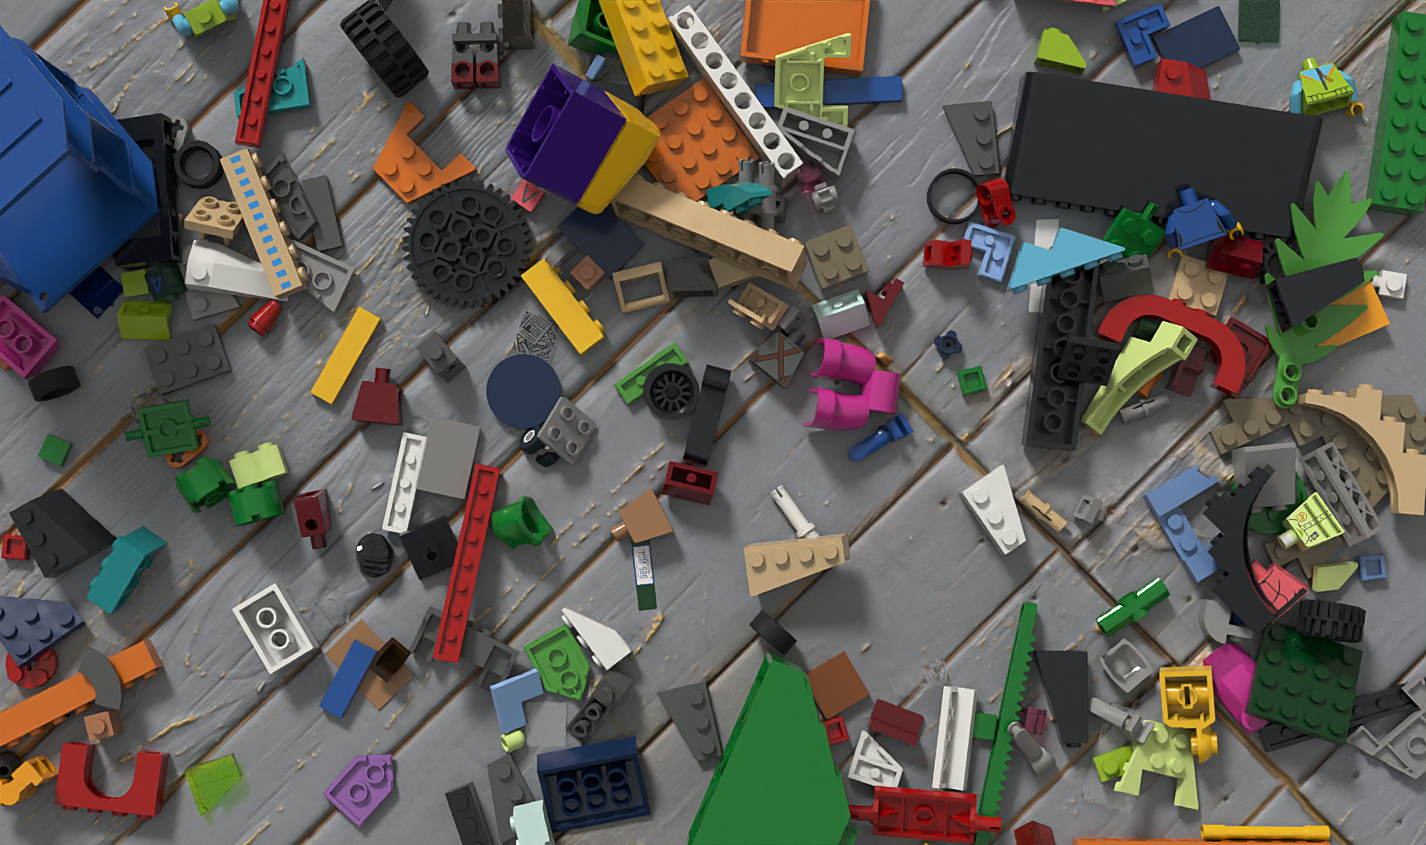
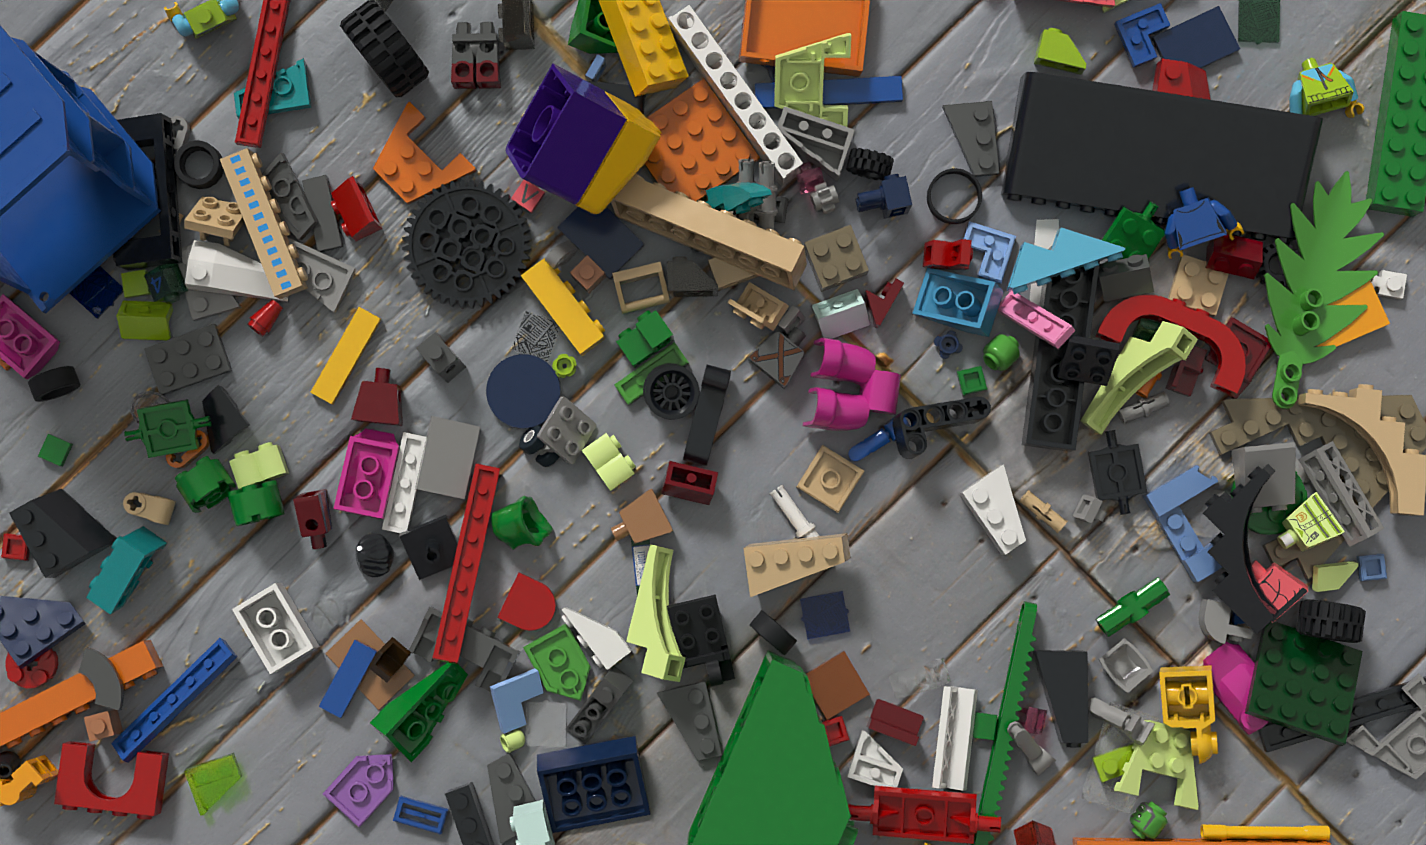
(153, 507): none -> tan piece
(174, 700): none -> blue plate
(224, 418): none -> black slope
(355, 209): none -> red slope
(367, 474): none -> dark pink slope
(413, 715): none -> green wedge
(441, 820): none -> blue tile
(528, 604): none -> red tile
(564, 359): none -> lime plate
(609, 462): none -> yellowish green brick
(646, 339): none -> green brick
(650, 619): none -> yellowish green arch
(701, 636): none -> black plate
(825, 615): none -> clear blue piece
(830, 479): none -> tan tile
(869, 163): none -> black tyre
(891, 197): none -> dark blue brick
(942, 420): none -> black beam
(959, 301): none -> dark azure slope
(994, 201): red piece -> none
(1001, 352): none -> bright green head
(1035, 319): none -> bright pink tile
(1117, 472): none -> black plate
(1148, 820): none -> bright green head
(1309, 291): black slope -> none

